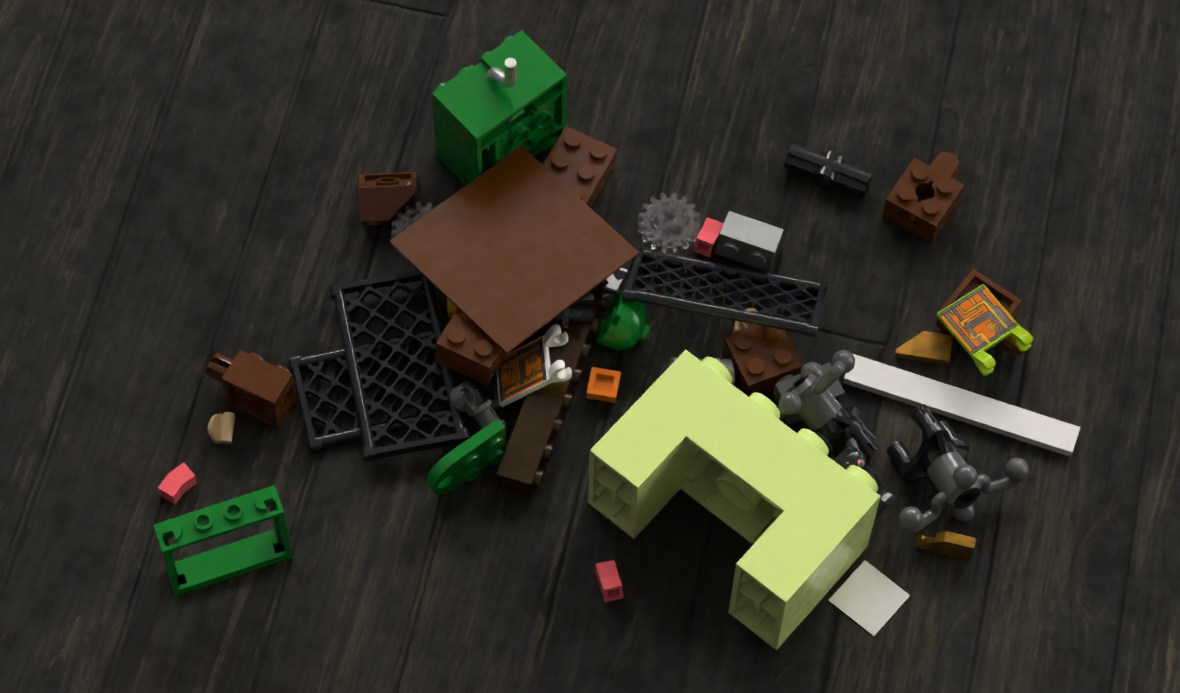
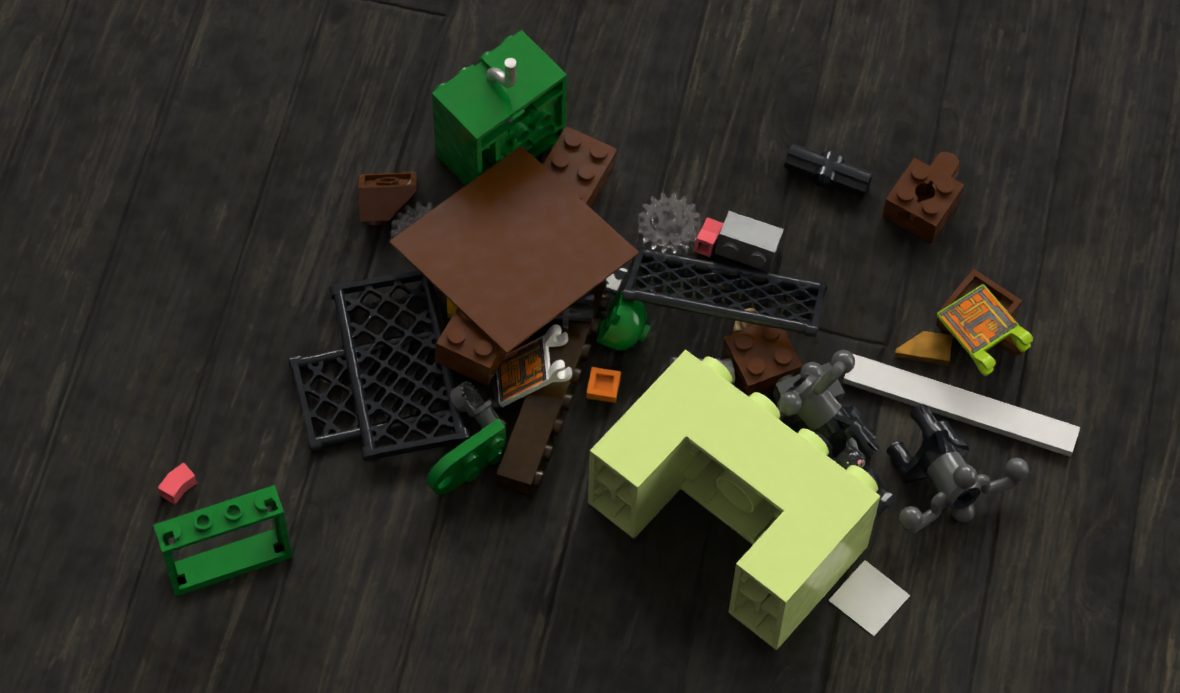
(221, 427): tan plate -> none
(255, 386): reddish brown brick -> none
(609, 581): coral piece -> none
(948, 544): pearl gold tile -> none

